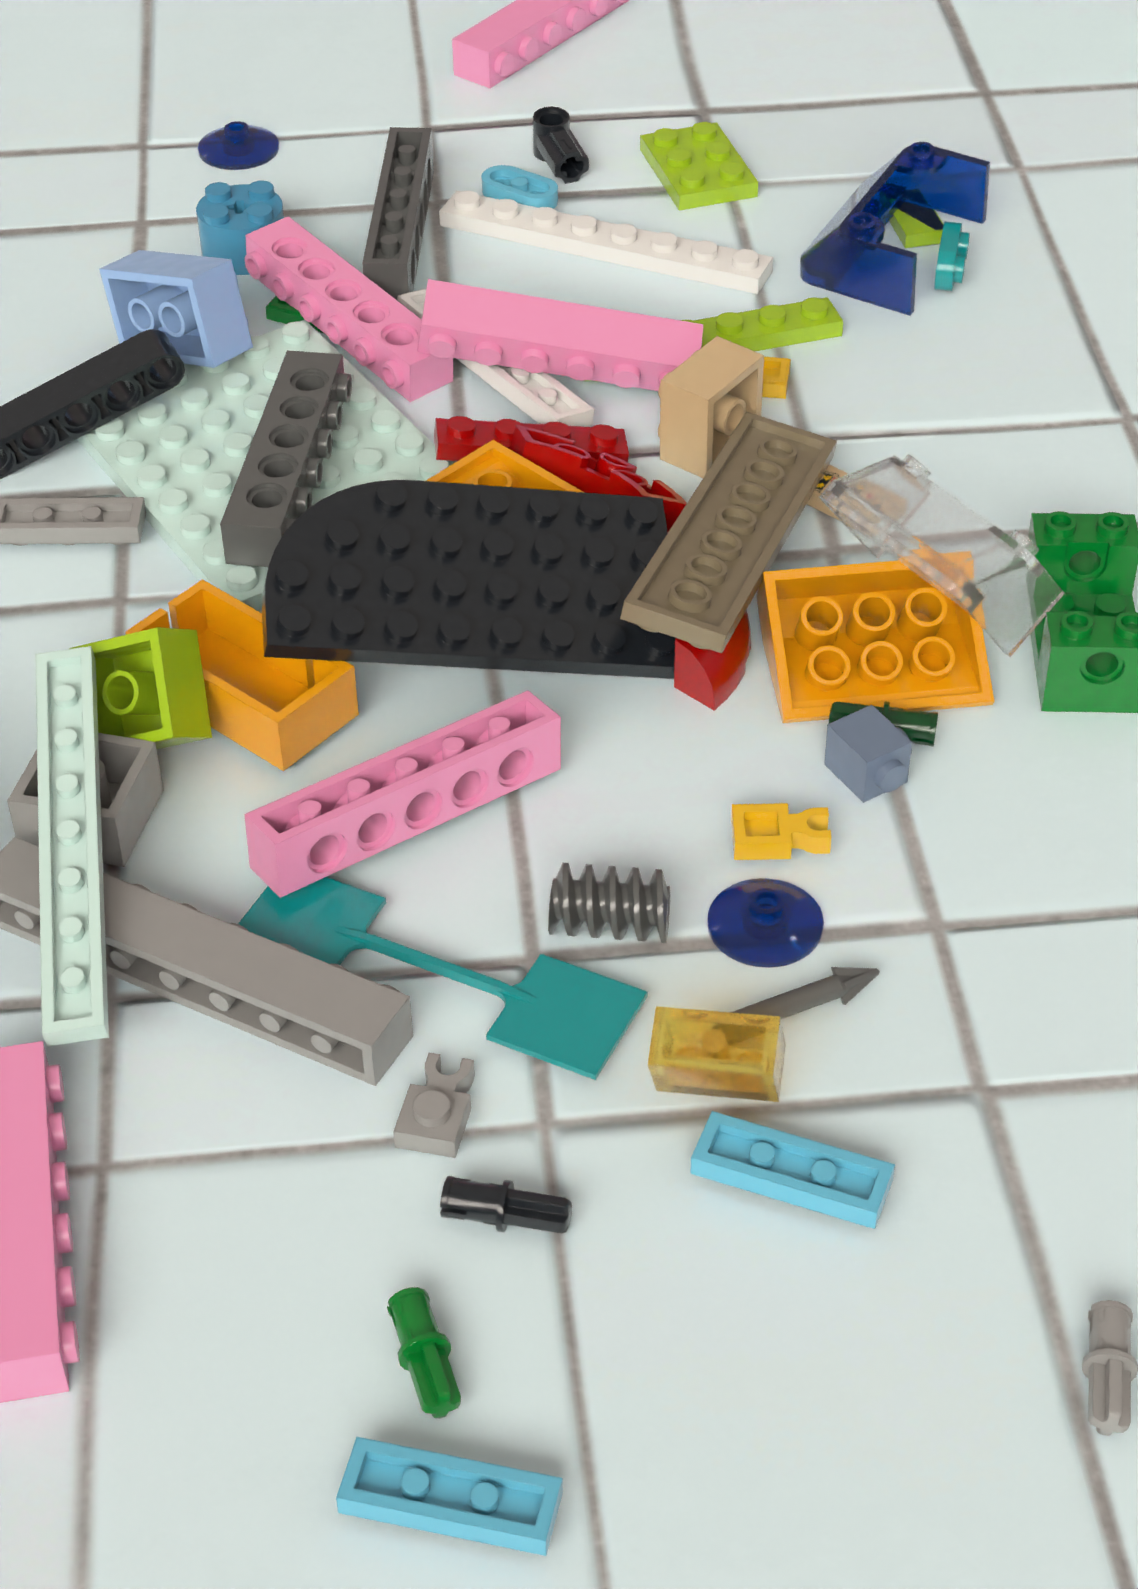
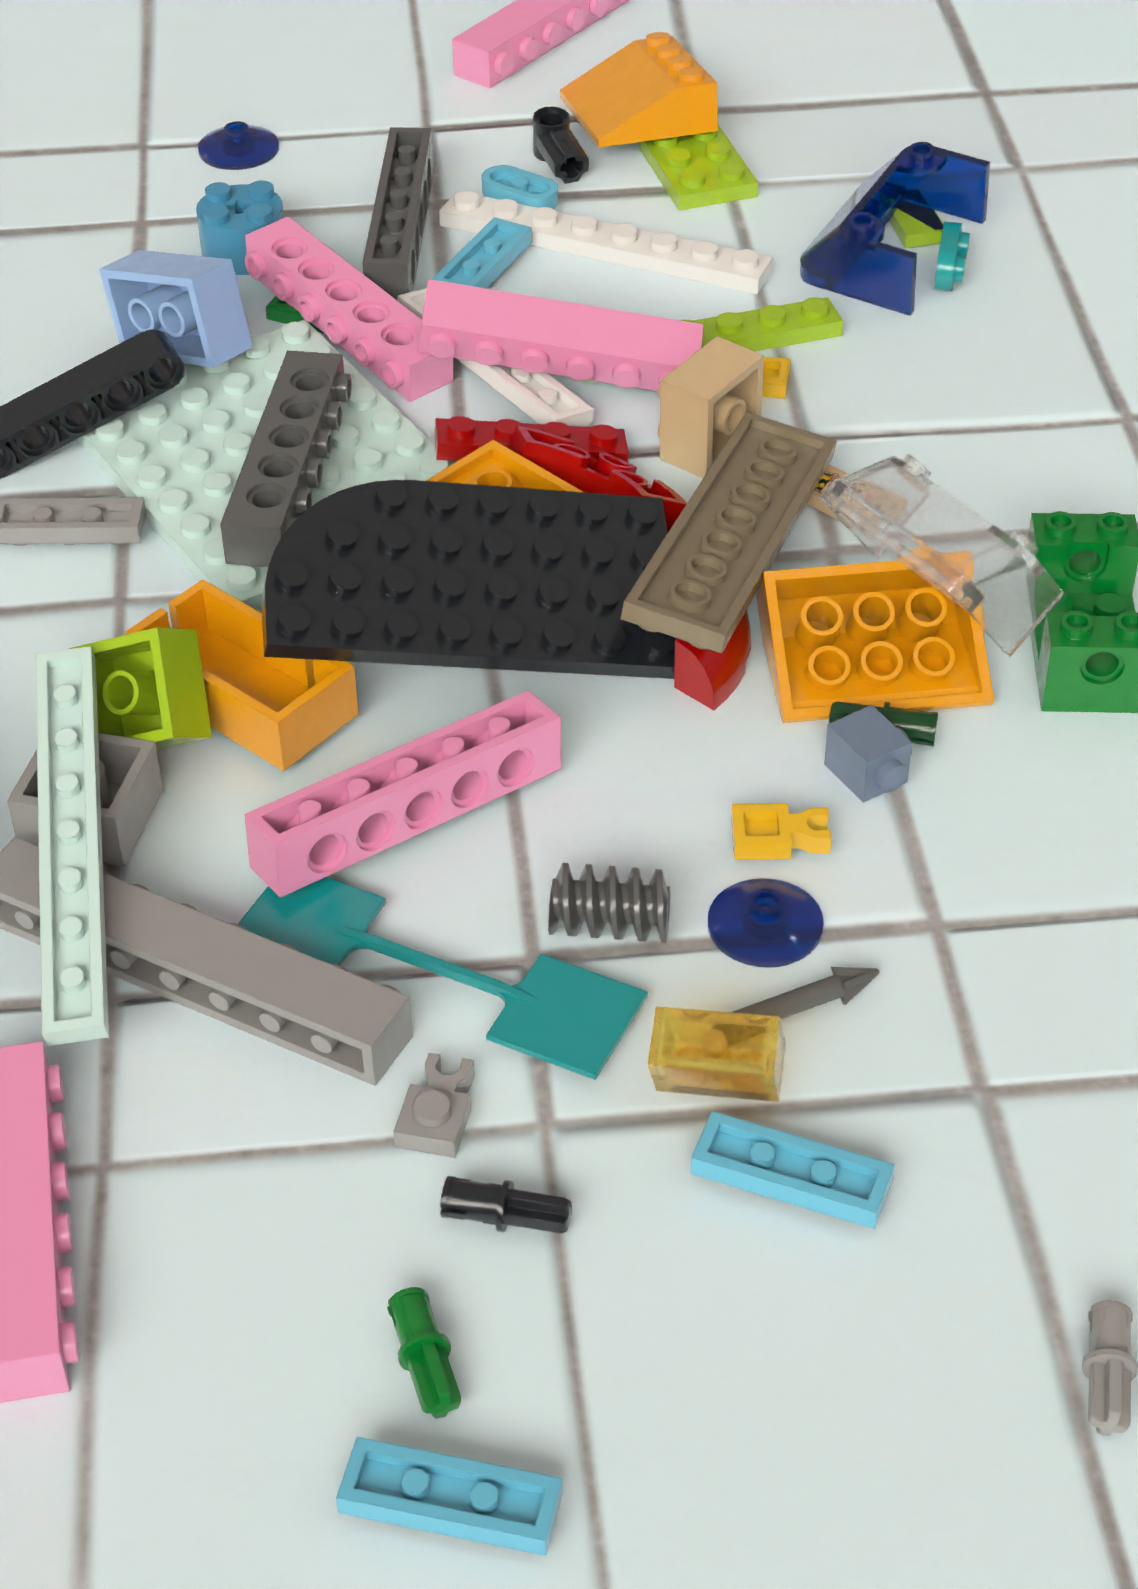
(487, 254): none -> medium azure plate
(644, 94): none -> light orange slope

